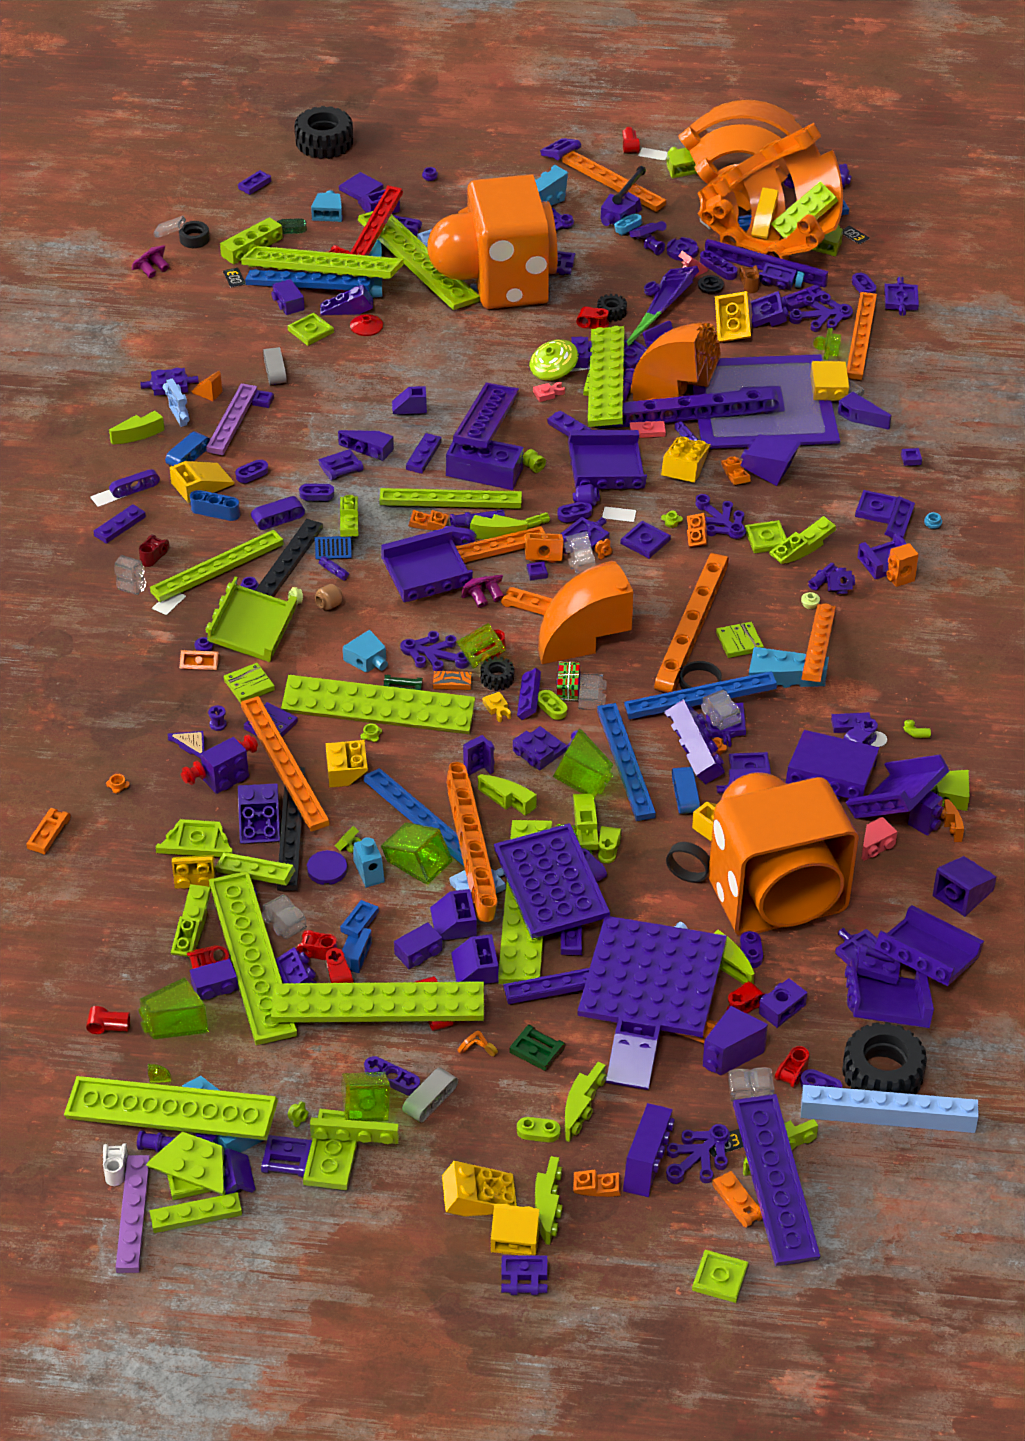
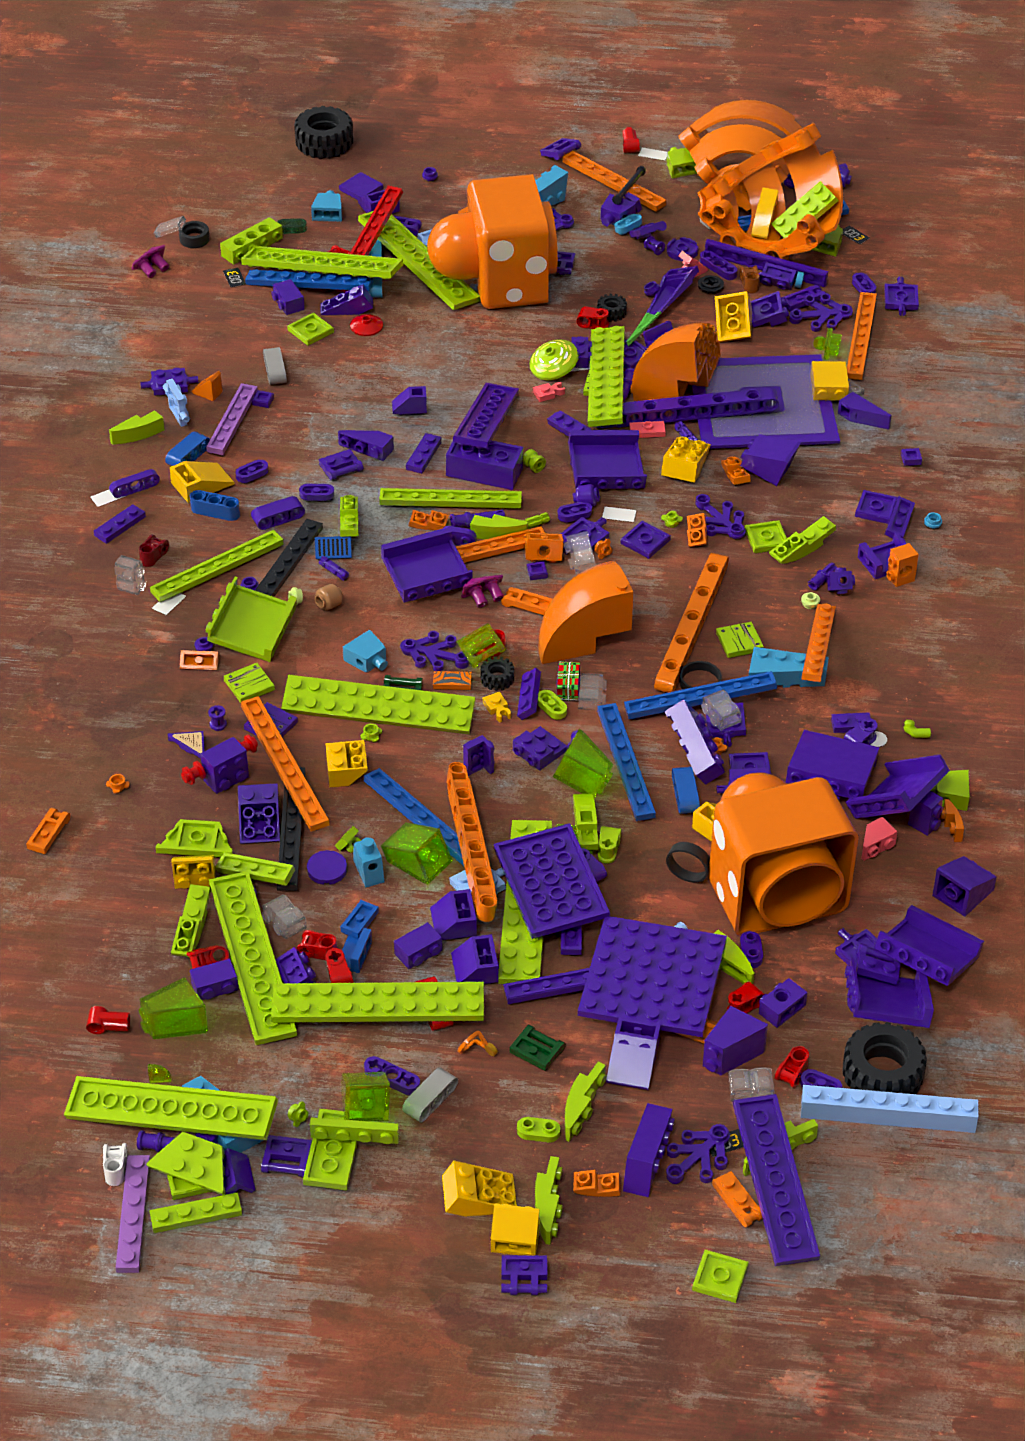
(254, 182): dark purple plate -> none
(507, 793): lime slope -> none

